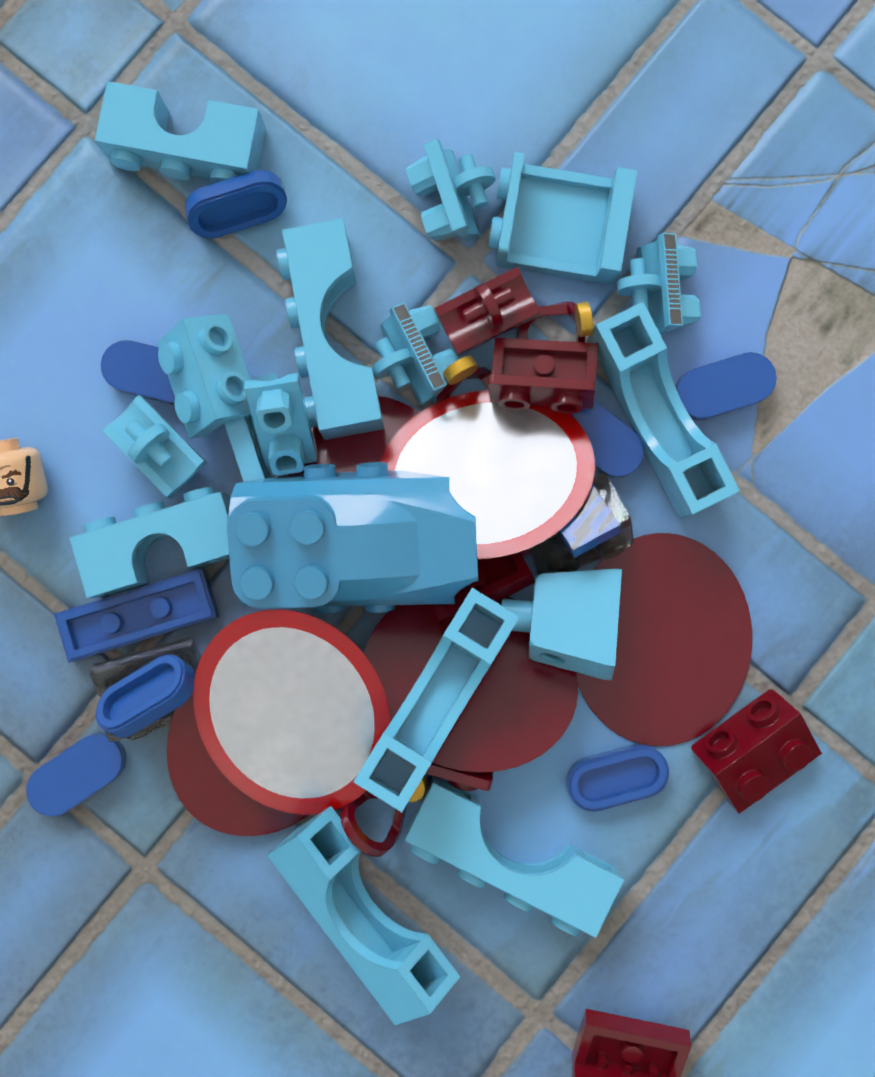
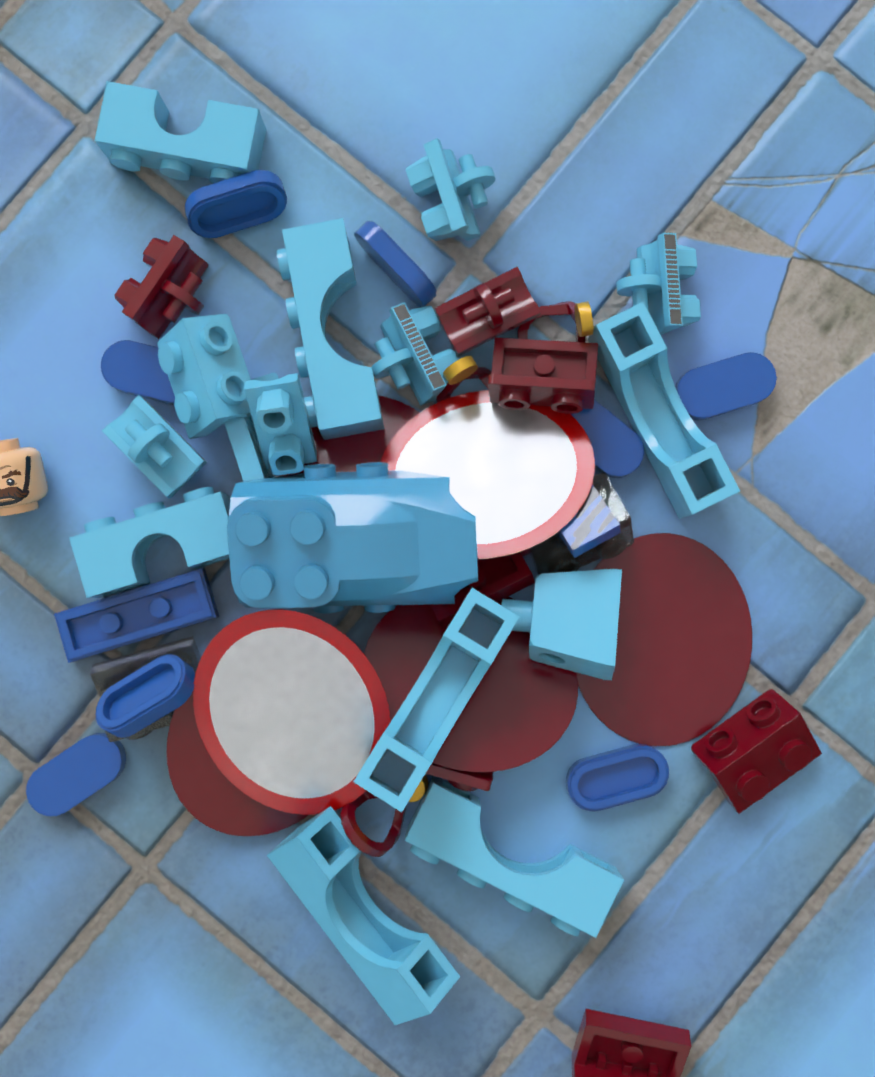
(166, 288): none -> dark red hips
(395, 263): none -> blue tile
(563, 221): medium azure panel -> none

